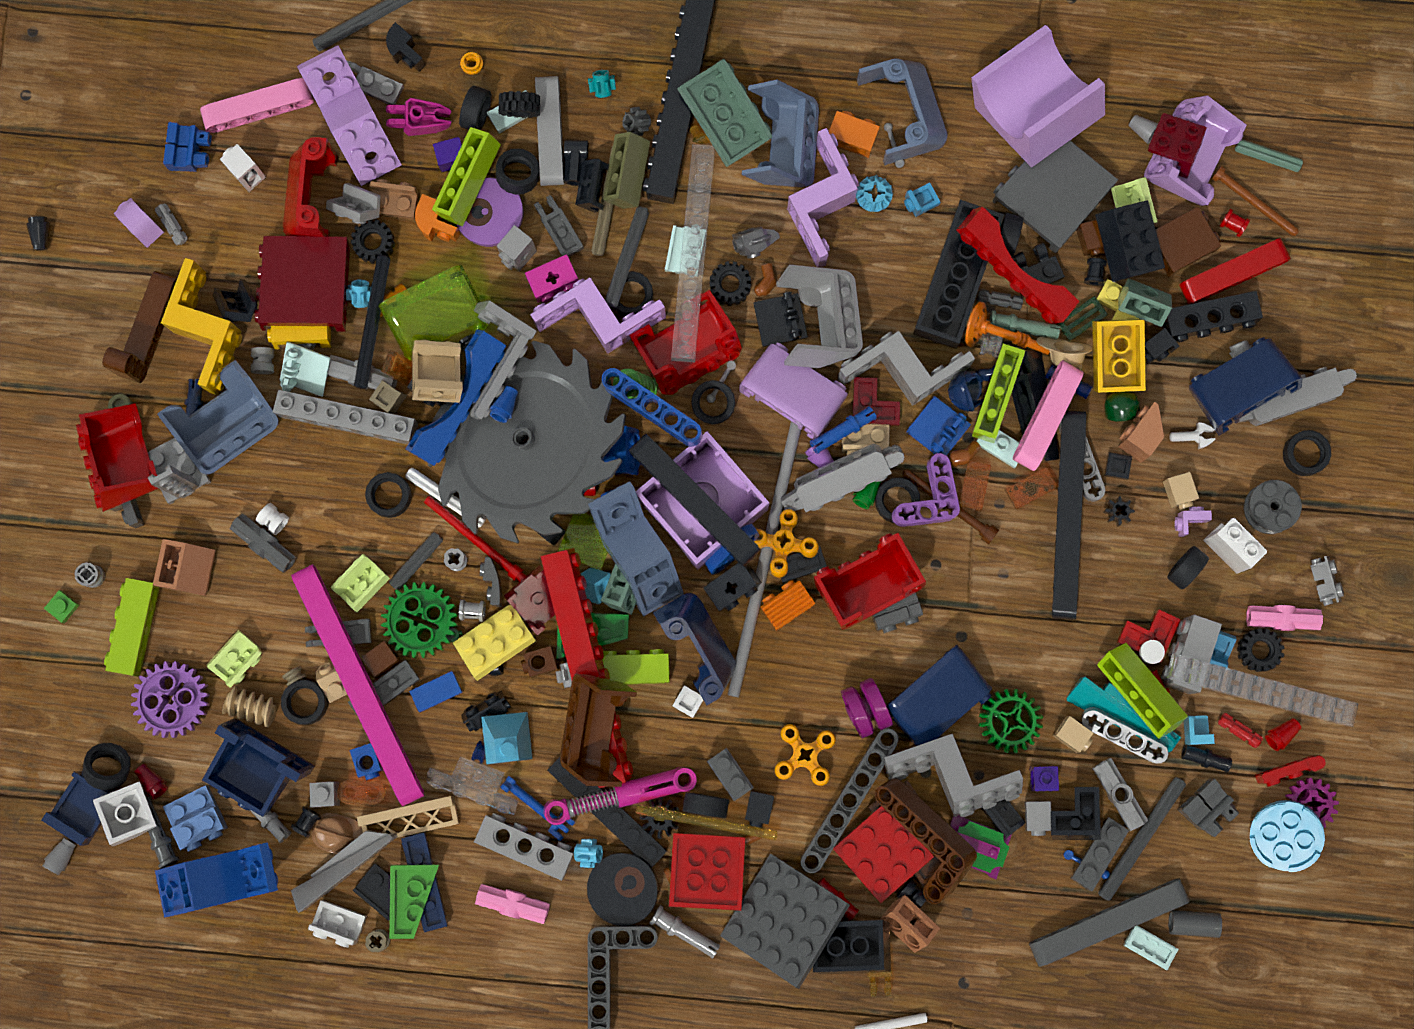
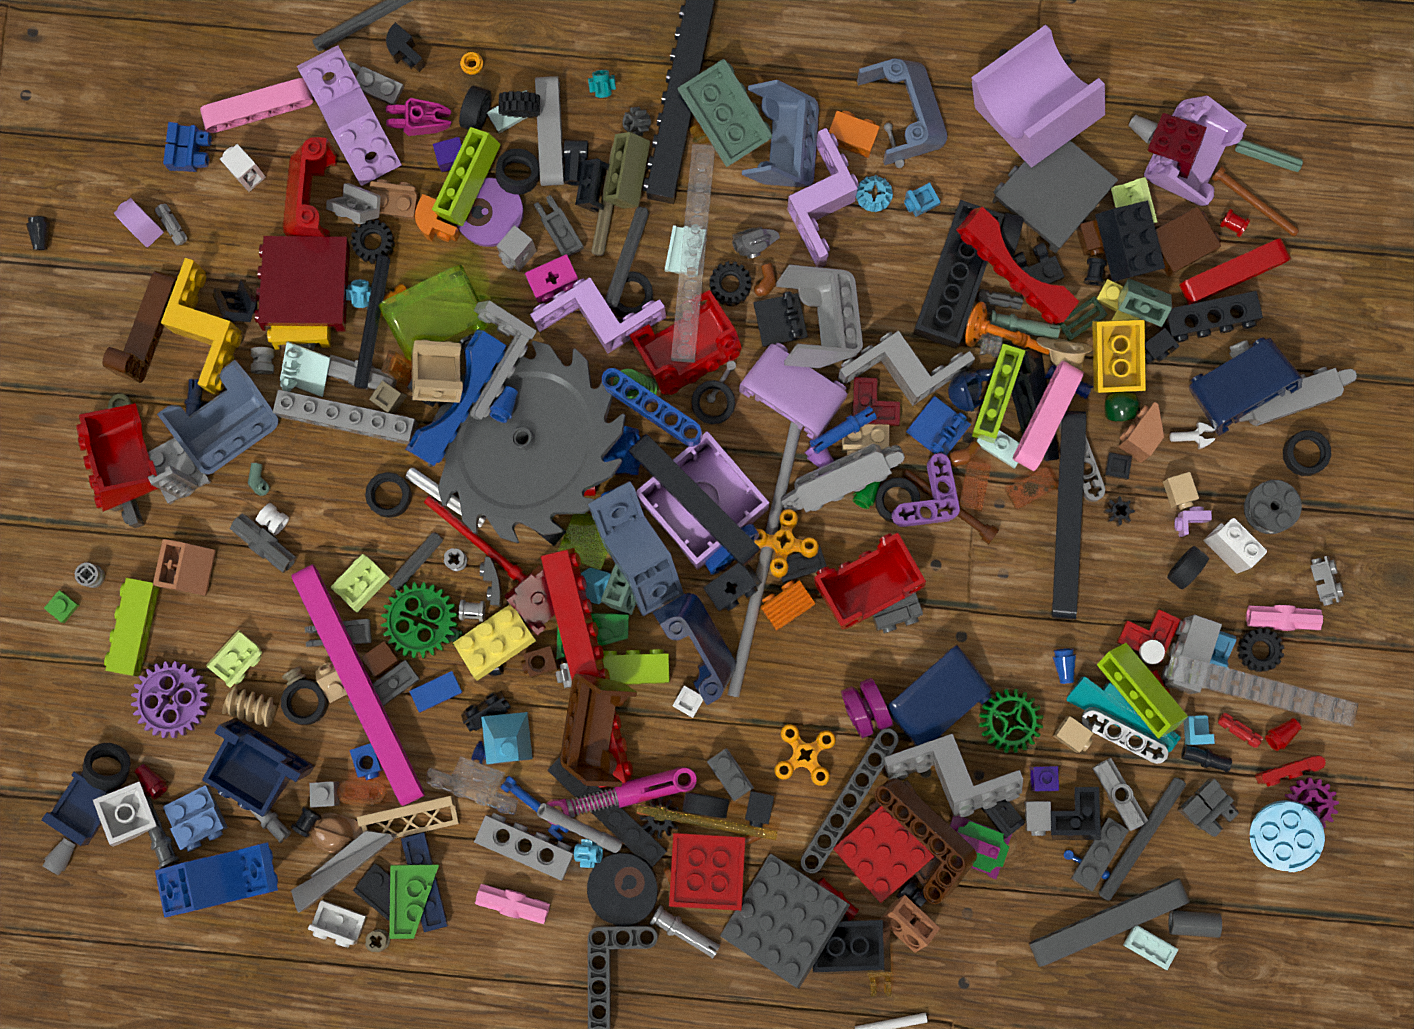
(255, 480): none -> sand green arm
(558, 818): none -> light grey piece
(1065, 664): none -> blue cone

